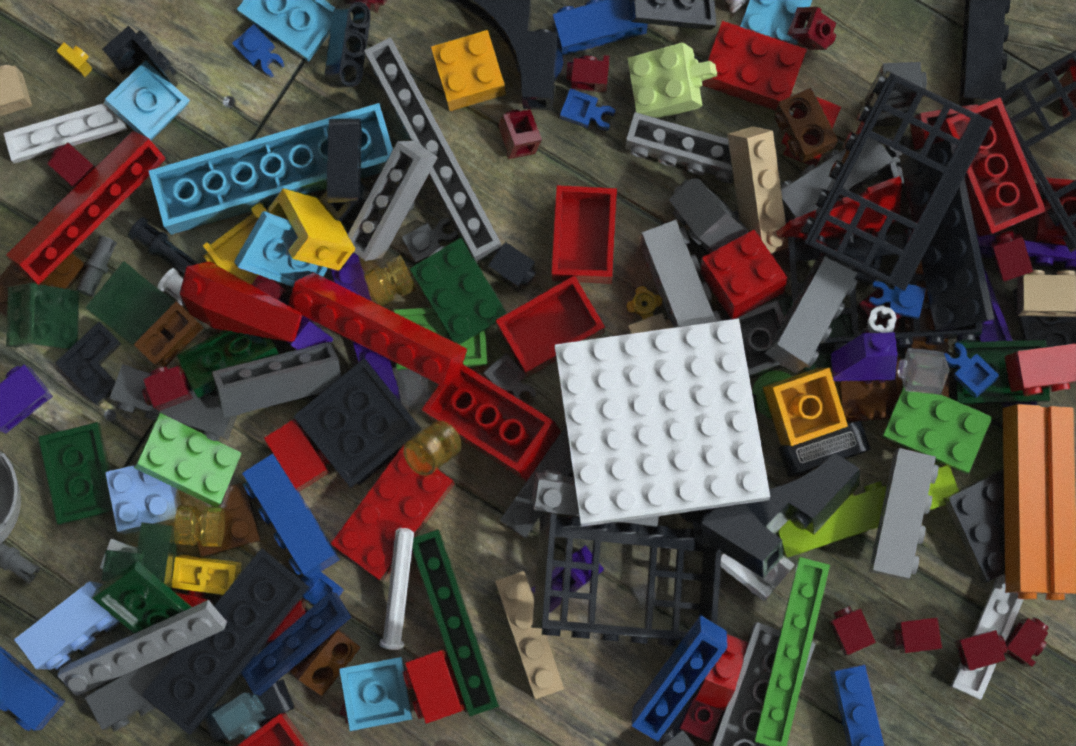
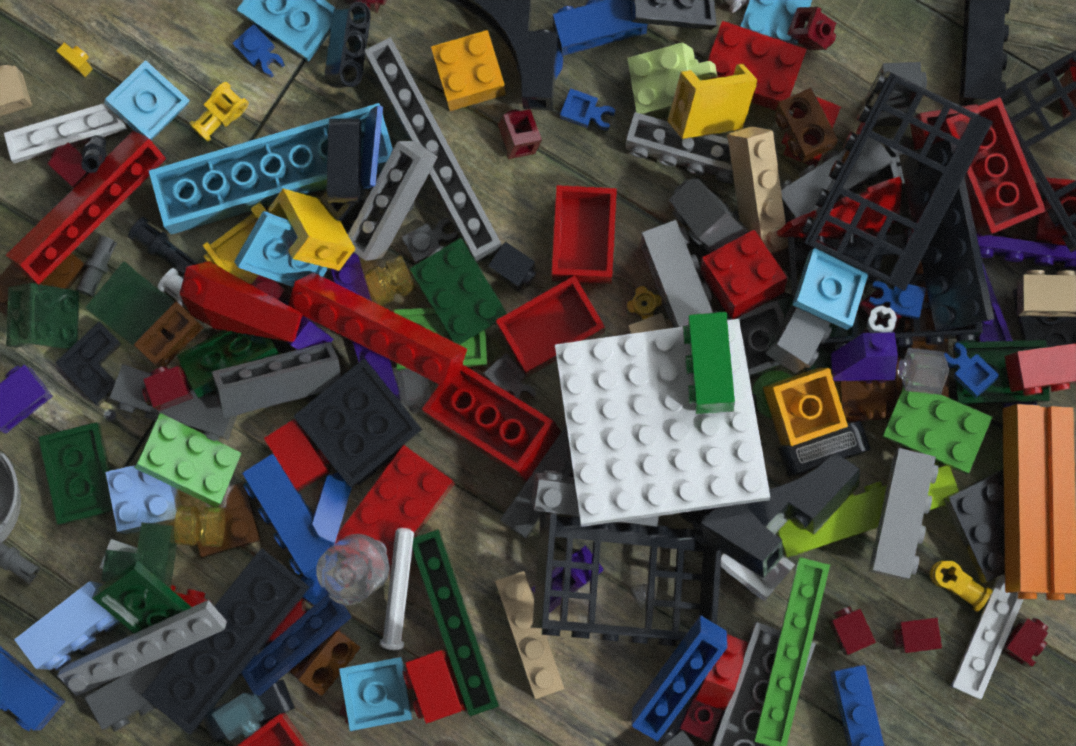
(94, 154): none -> black pin
(128, 49): black bracket -> none
(204, 574): yellow hinge -> none
(219, 111): none -> yellow connector
(330, 508): none -> blue piece
(353, 569): none -> clear brick
(371, 147): none -> blue piece
(432, 448): clear yellow wheel -> none
(588, 73): dark red brick -> none
(709, 363): none -> green brick
(711, 104): none -> yellow panel
(830, 288): none -> medium azure plate
(960, 584): none -> yellow connector
(981, 650): dark red brick -> none
(1010, 255): dark red brick -> none

